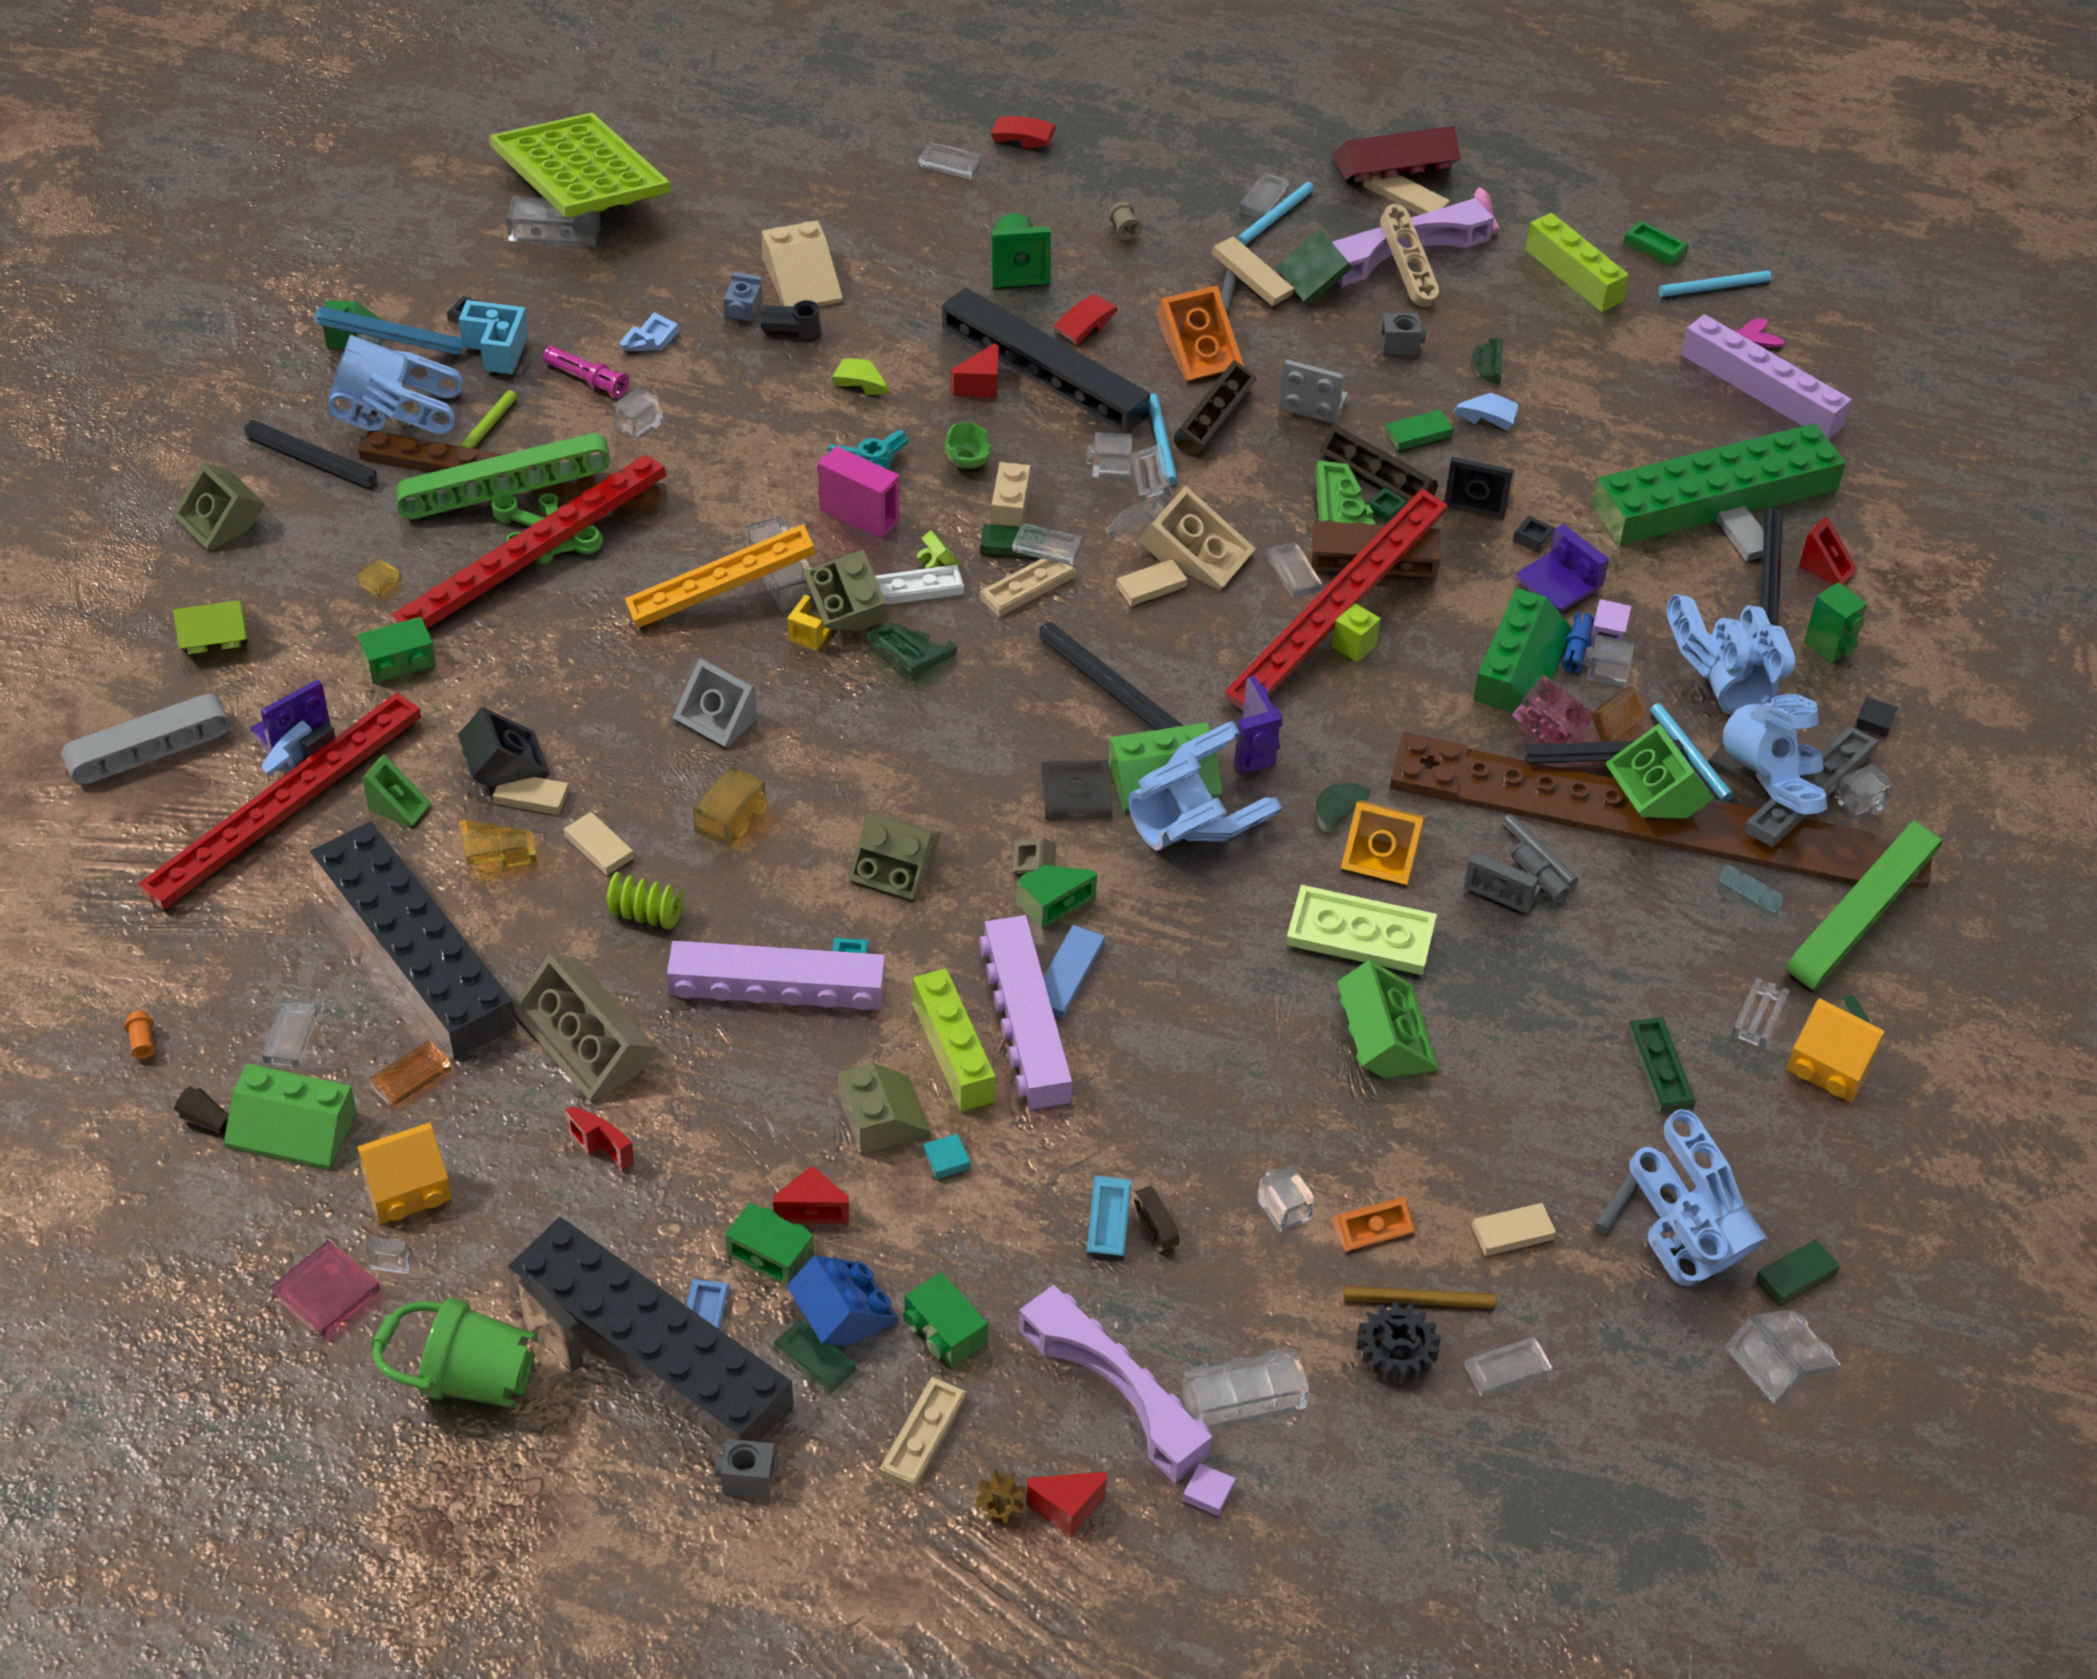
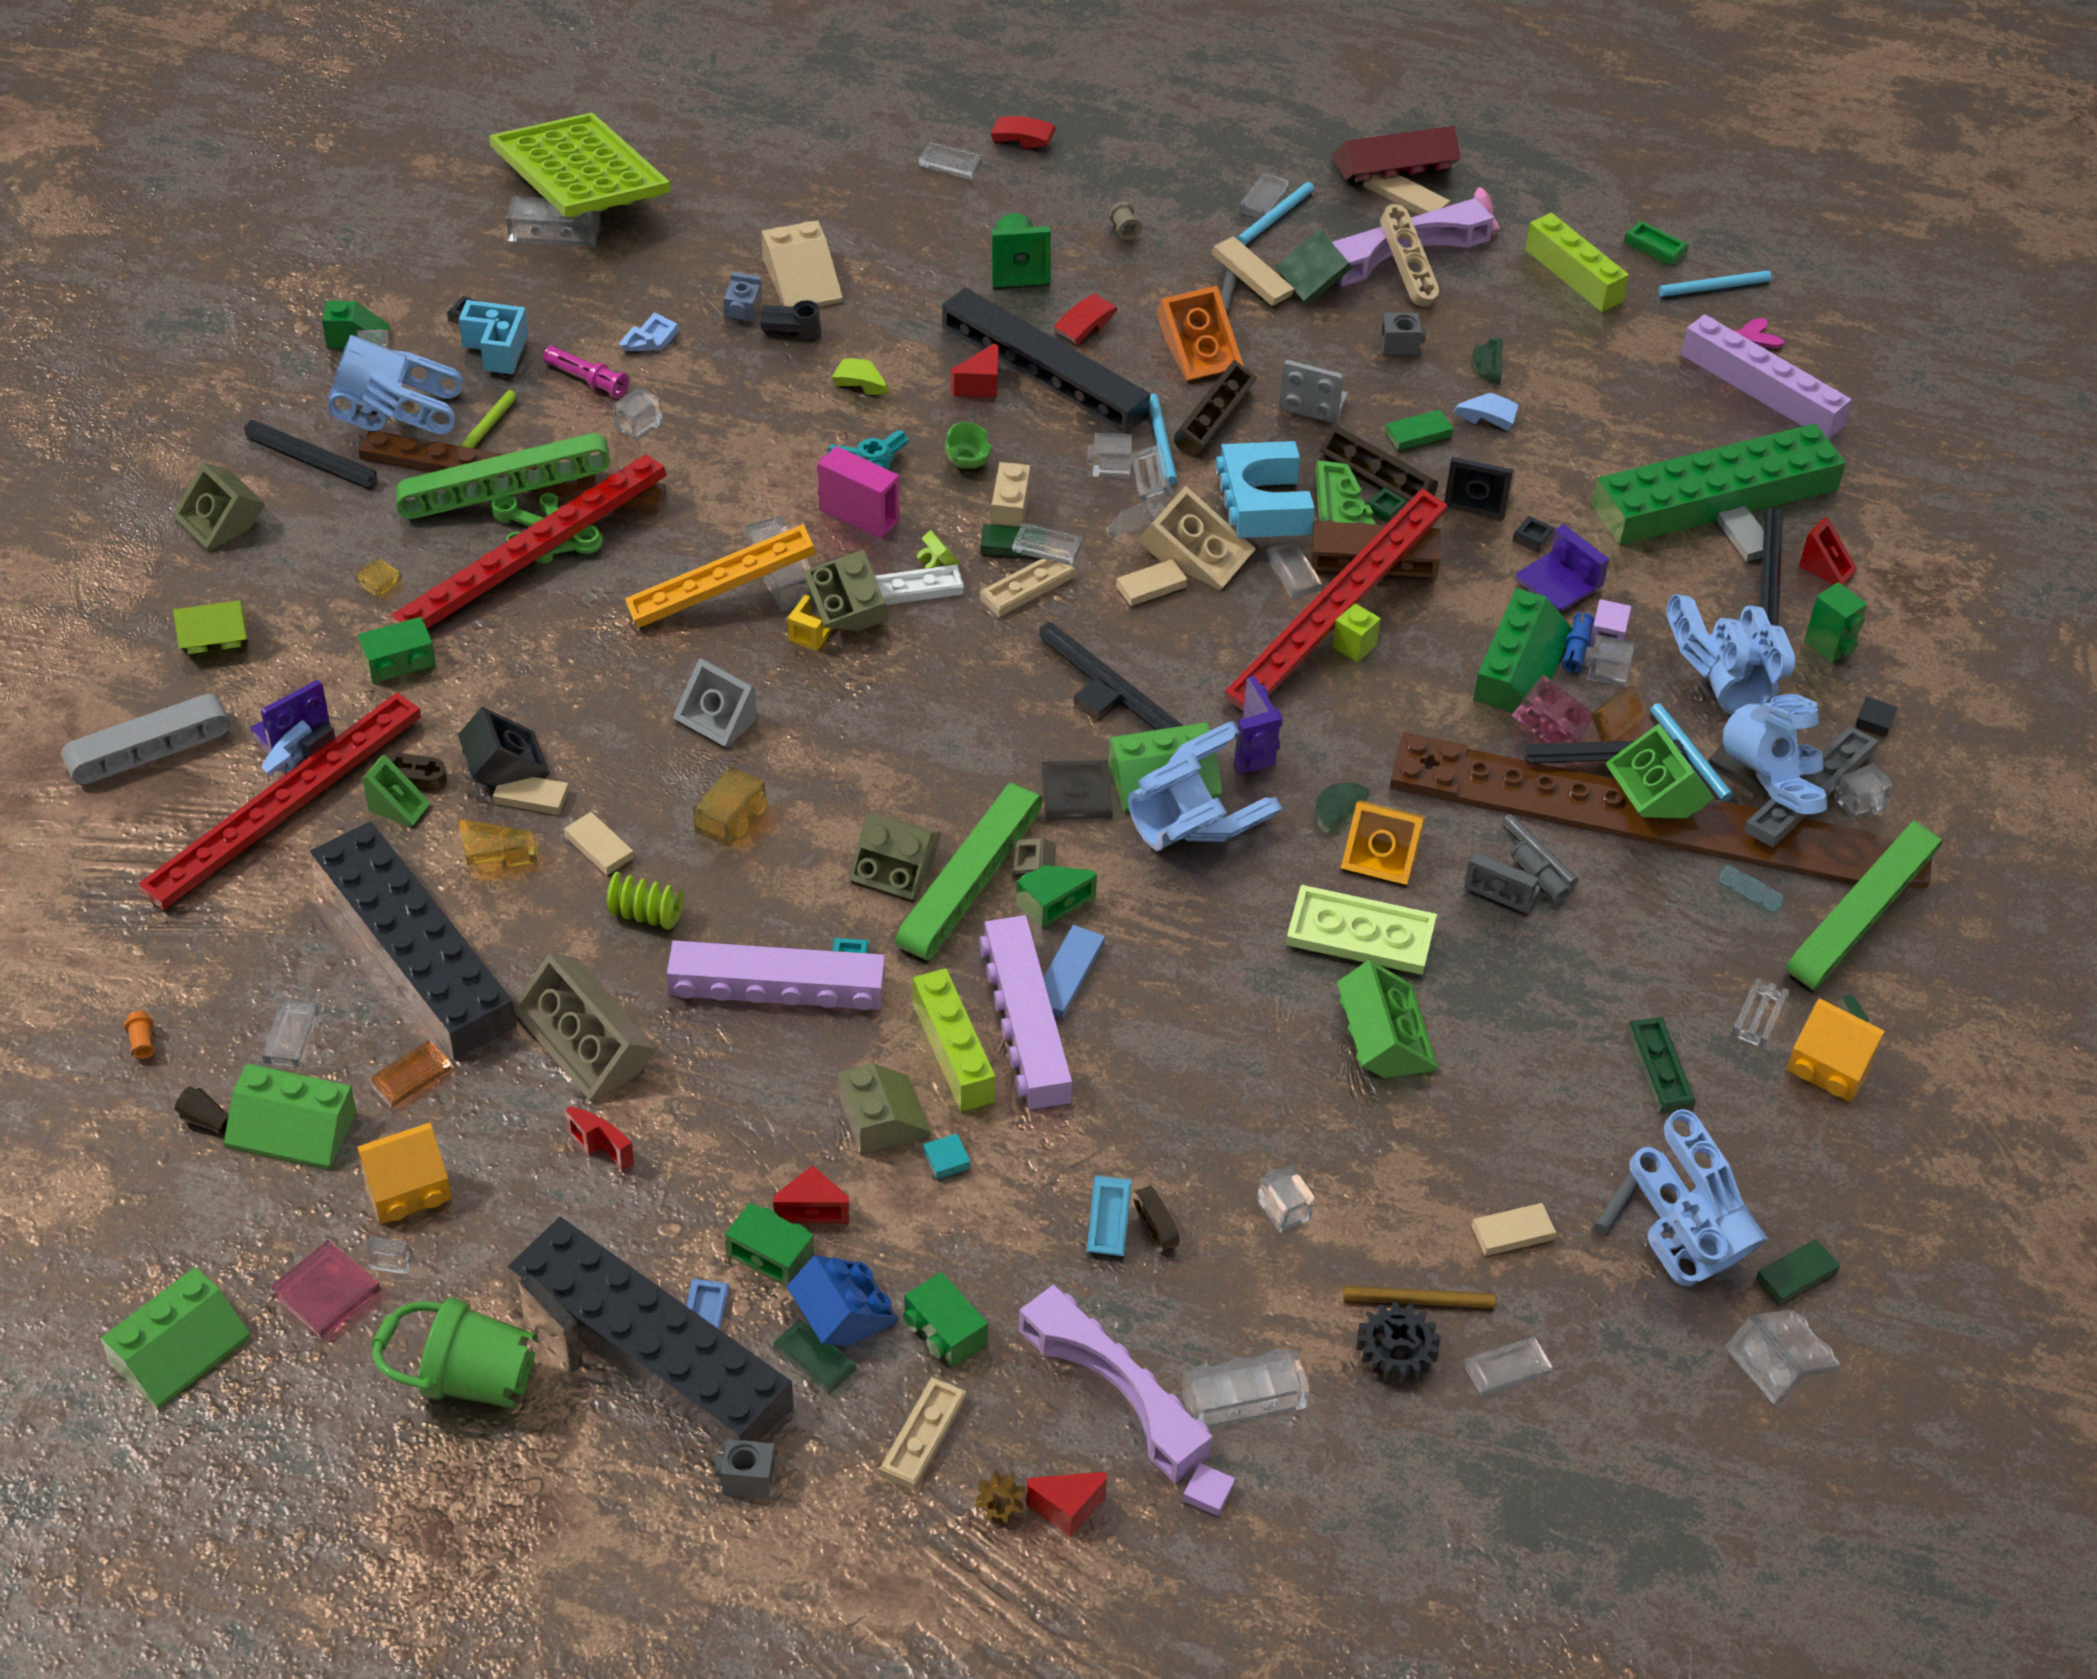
(175, 1338): none -> bright green slope
(388, 330): dark azure axle -> none
(419, 768): none -> dark brown beam
(909, 648): clear green wing -> none
(968, 871): none -> bright green beam
(1096, 698): none -> black tile
(1257, 511): none -> medium azure arch
(1373, 1223): orange slope -> none

